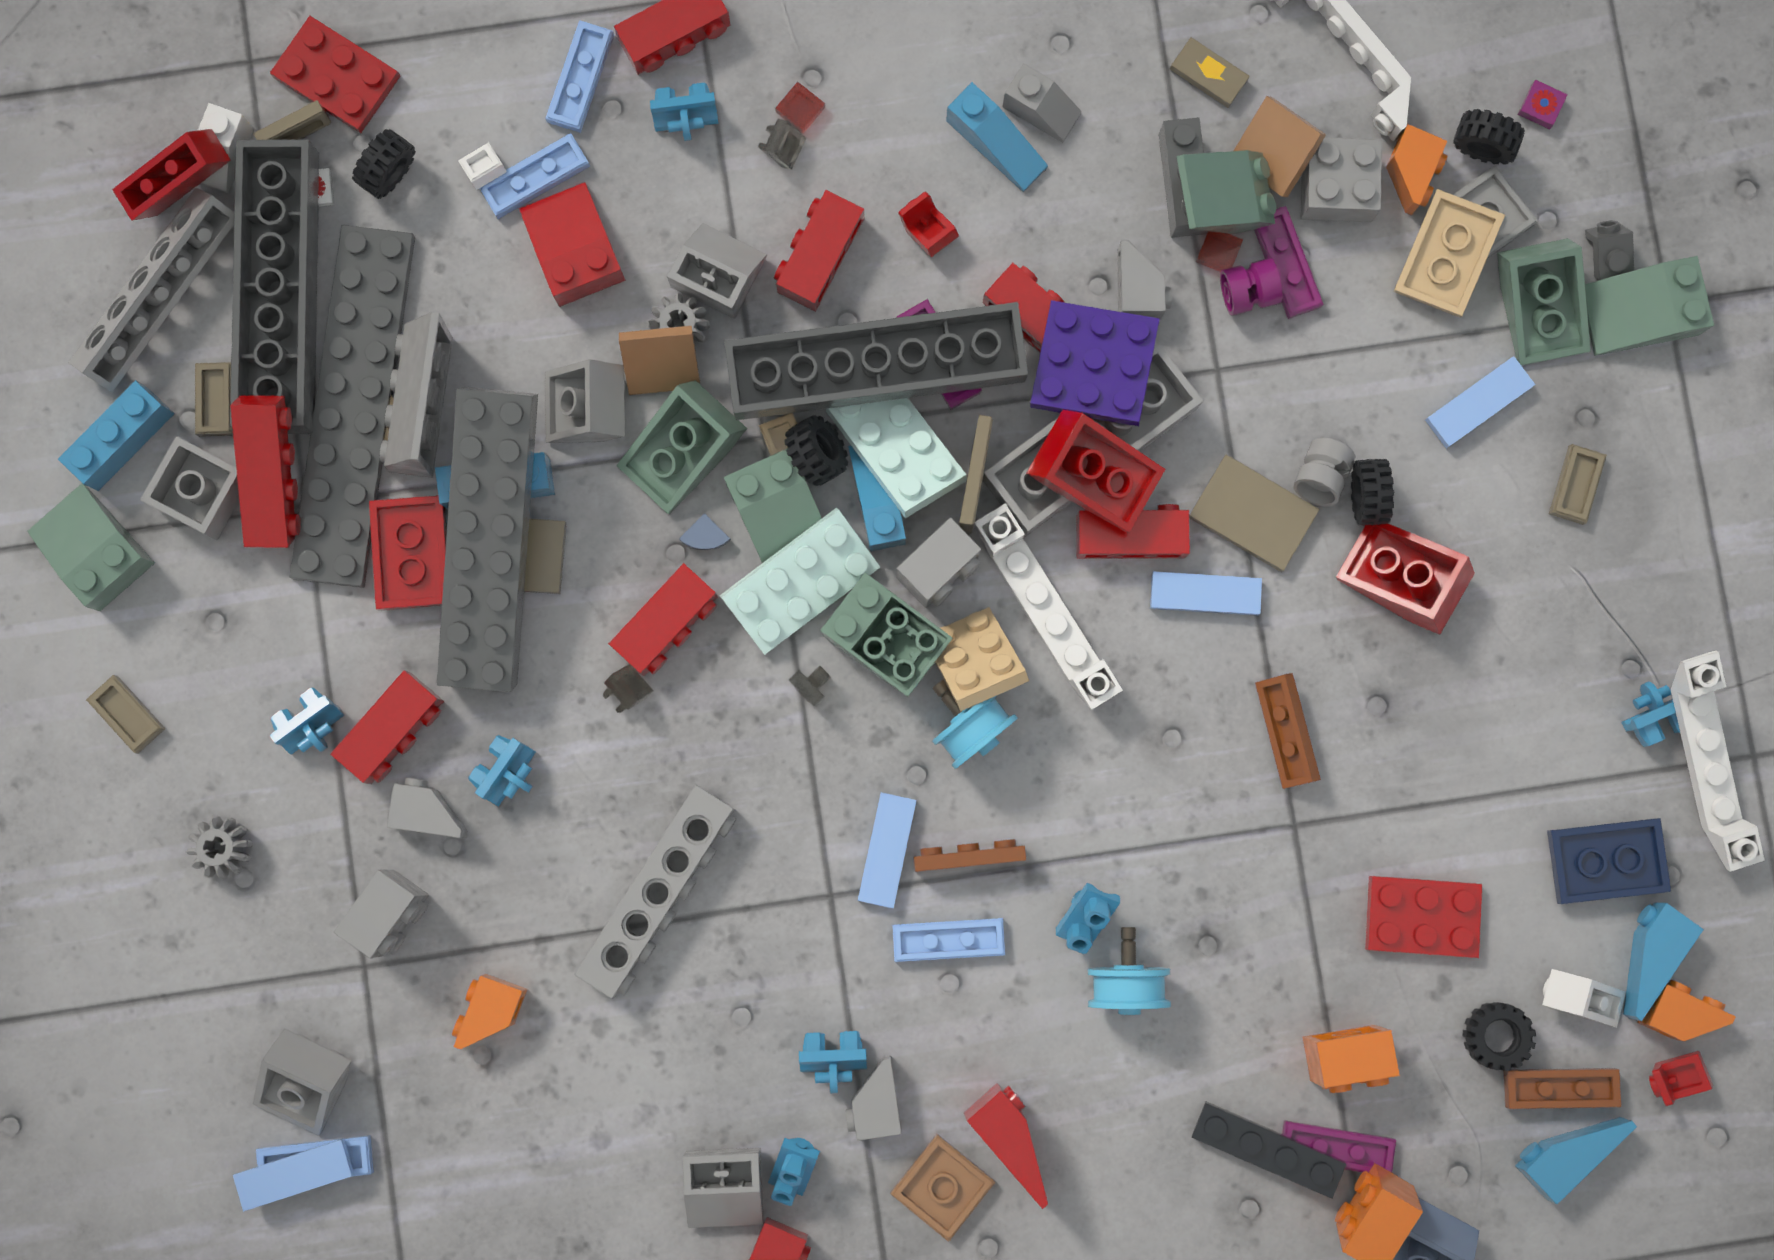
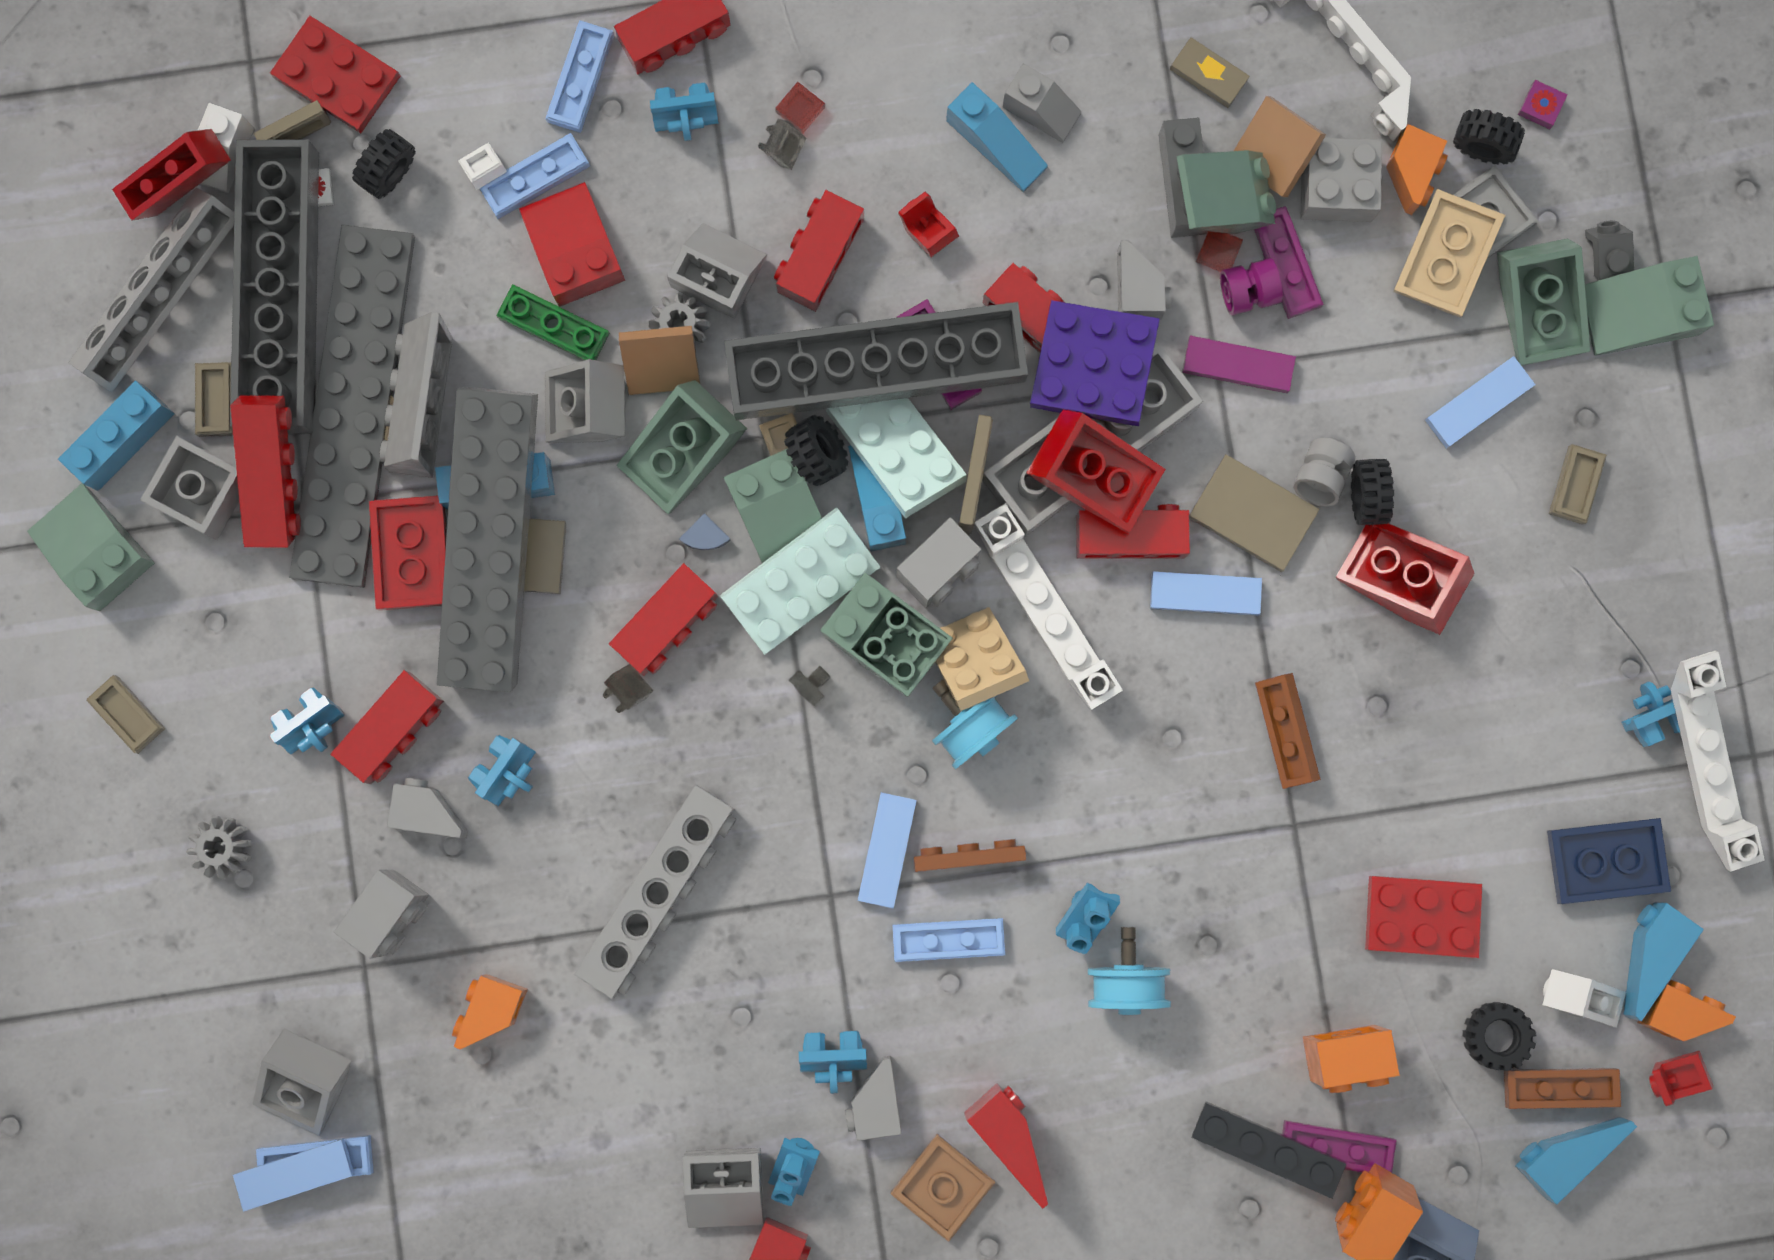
(571, 333): none -> green tile
(1238, 364): none -> magenta tile

